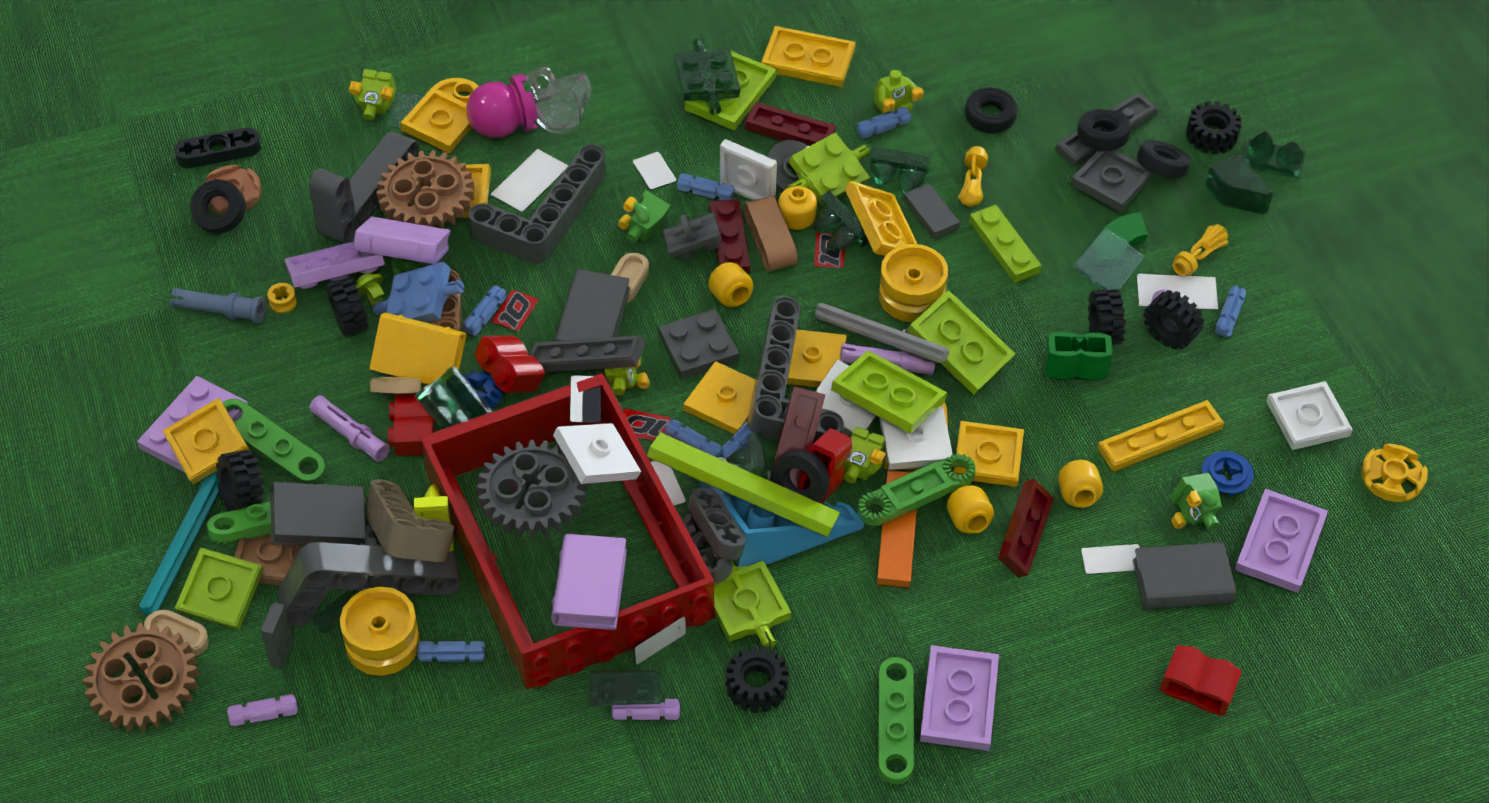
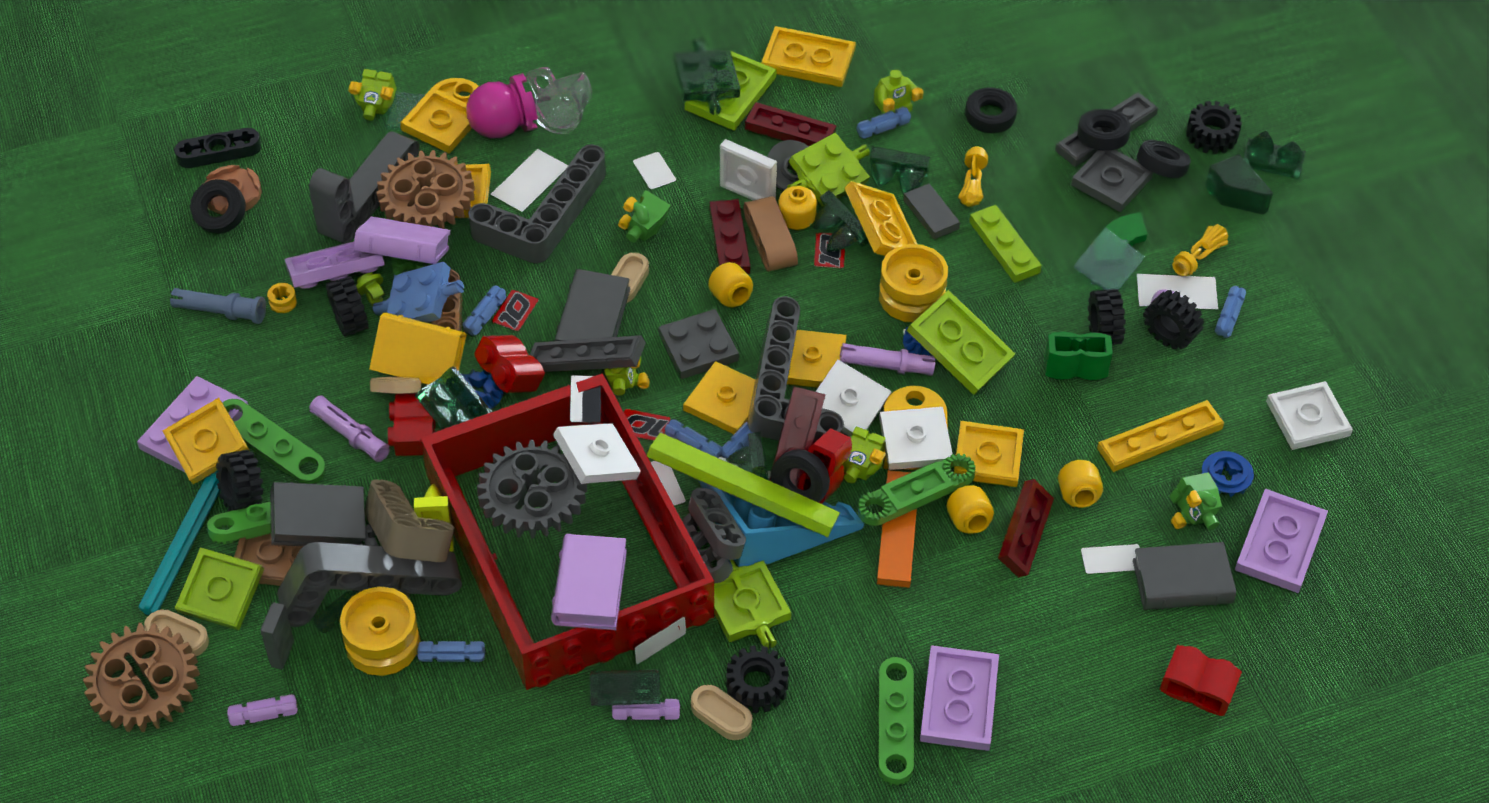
(692, 235): dark grey hips -> none
(705, 187): medium blue axle -> none
(721, 712): none -> tan tile
(882, 333): light grey axle -> none
(889, 391): lime plate -> none
(1393, 472): yellow piece -> none

